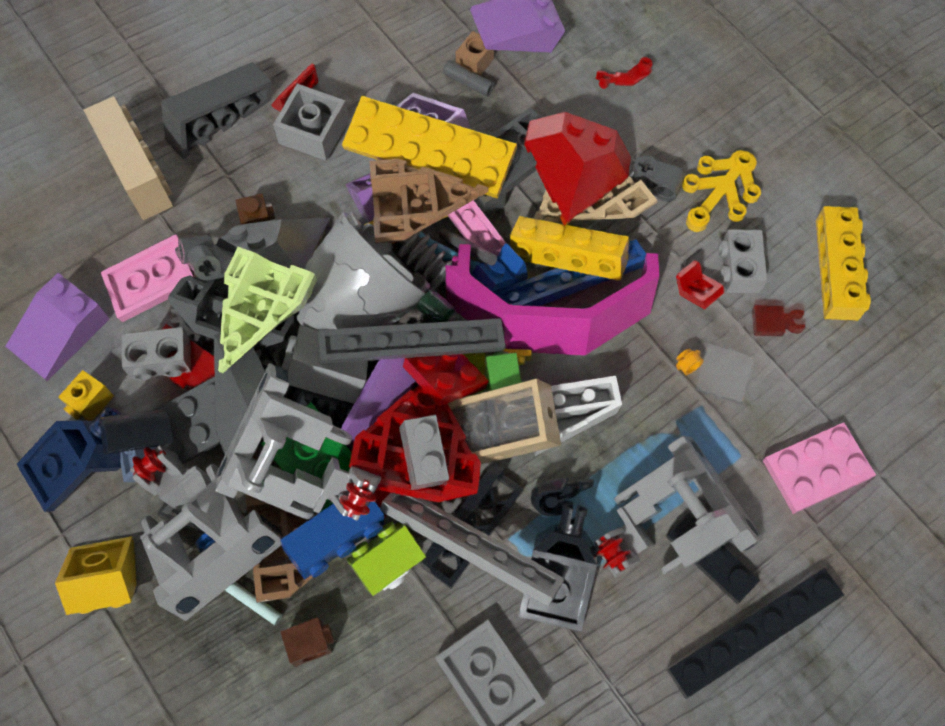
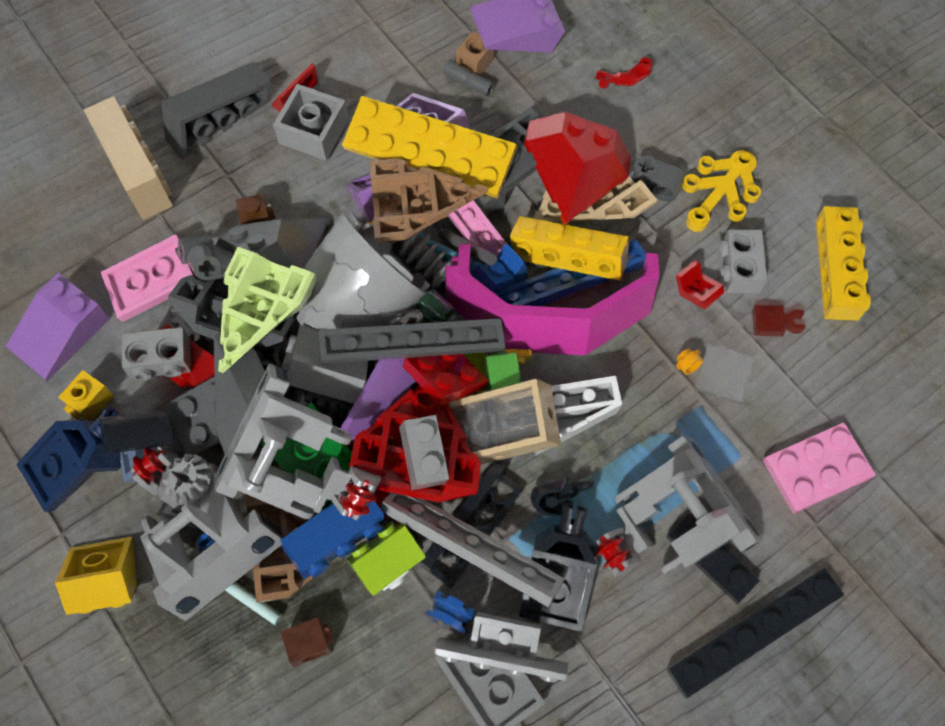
(199, 473): none -> light grey gear
(450, 613): none -> blue wheel
(503, 645): none -> light grey bracket

